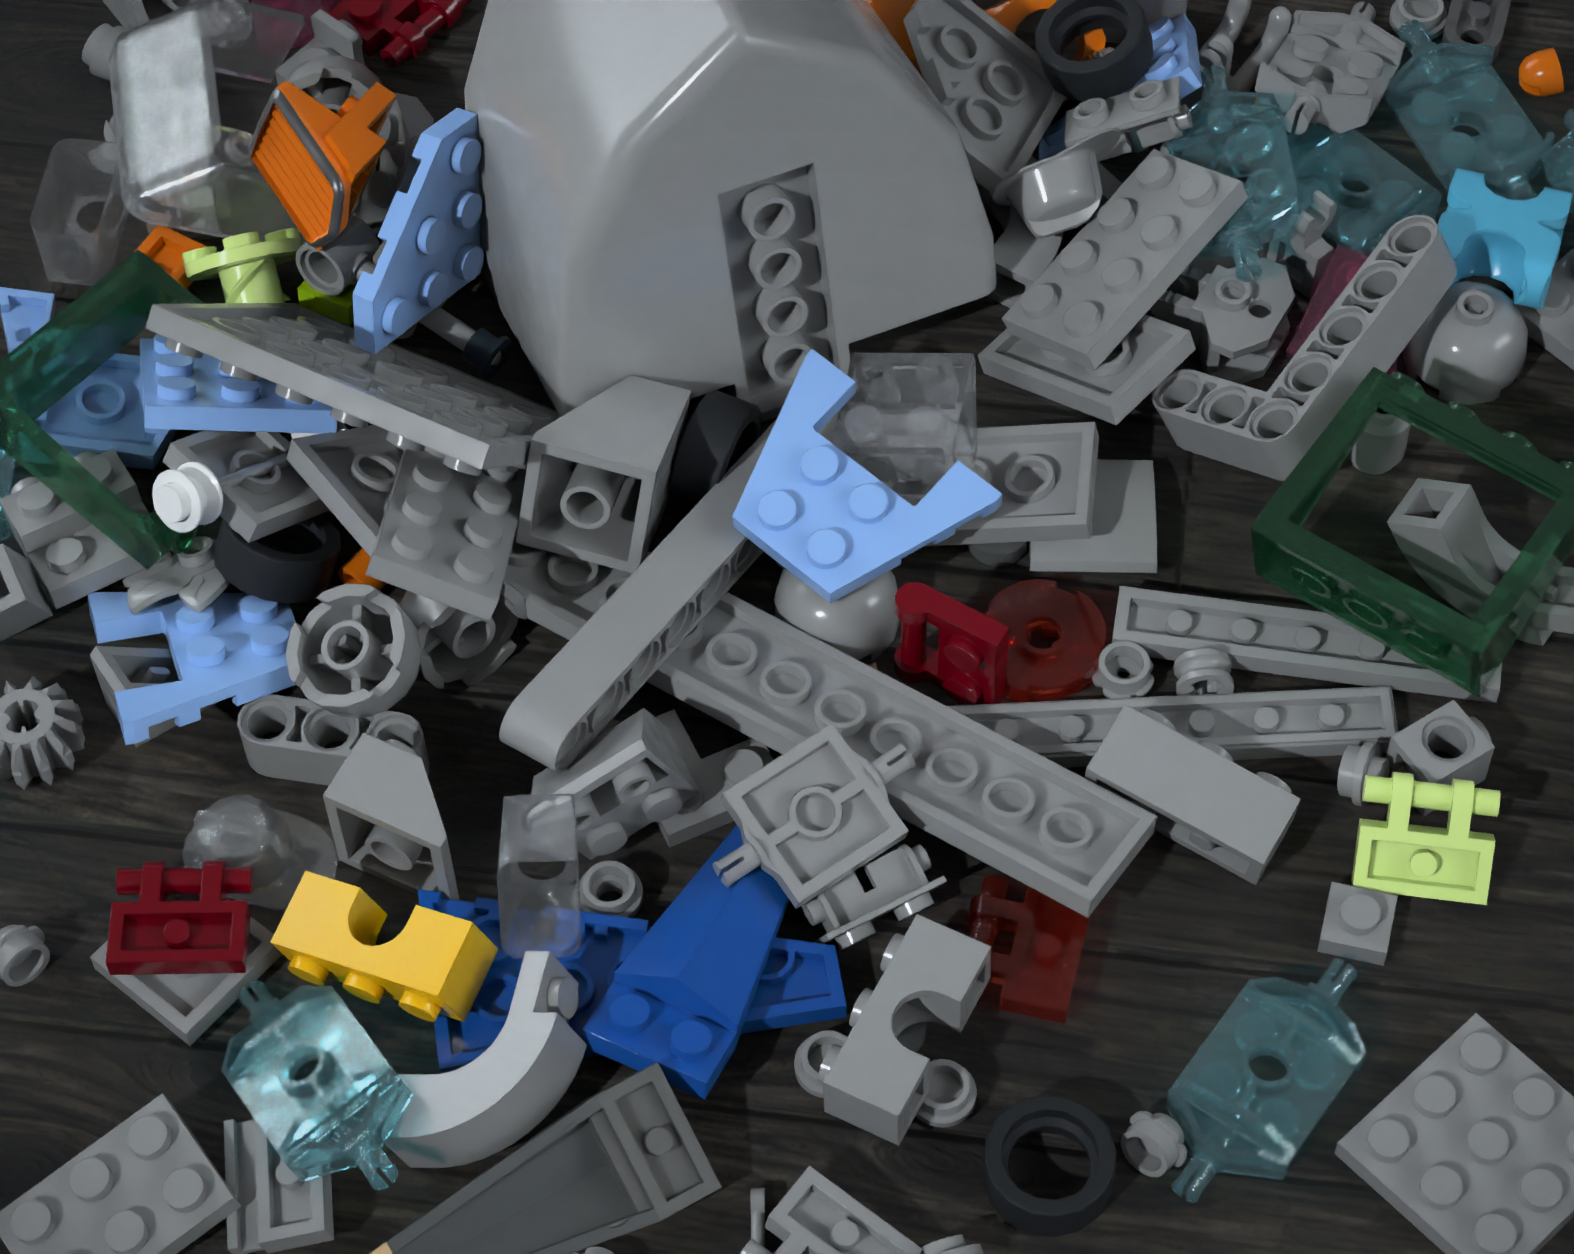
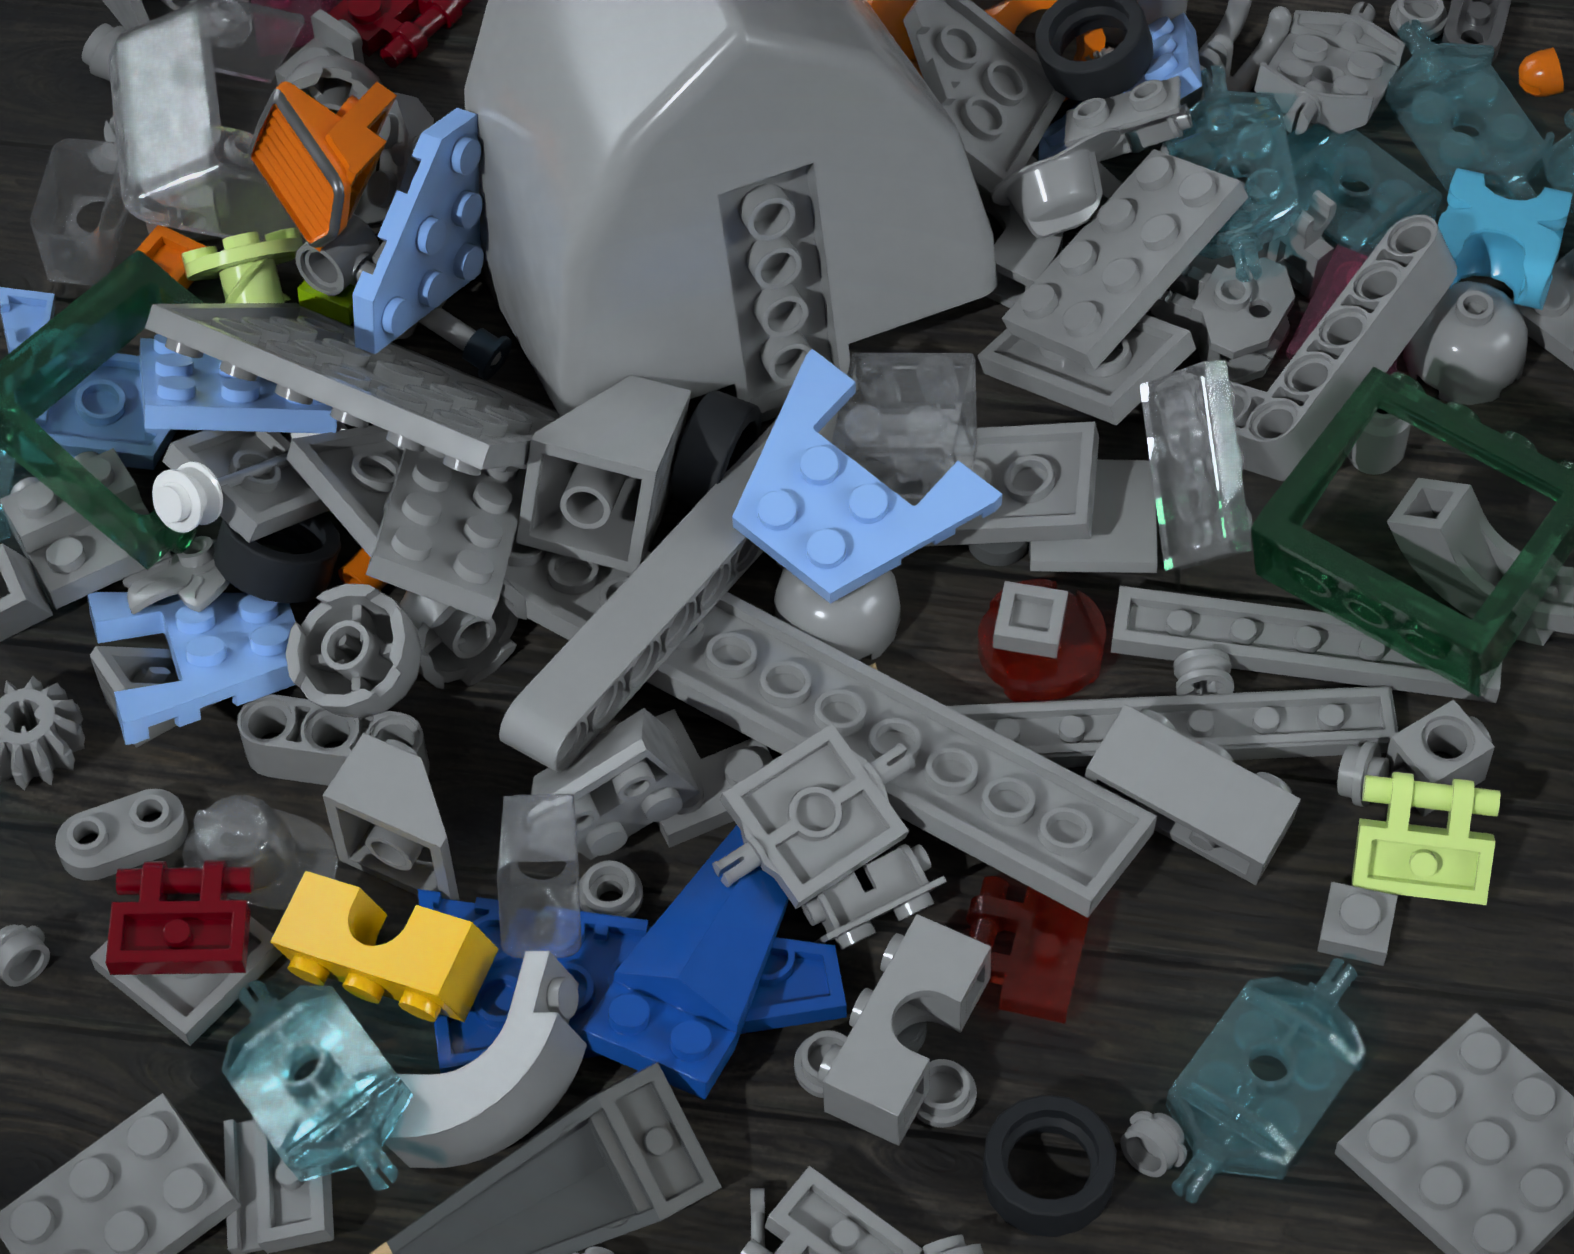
(122, 834): none -> light grey plate
(970, 651): dark red plate -> none
(1030, 619): none -> light grey plate
(1128, 658): light grey plate -> none
(1196, 465): none -> clear plate

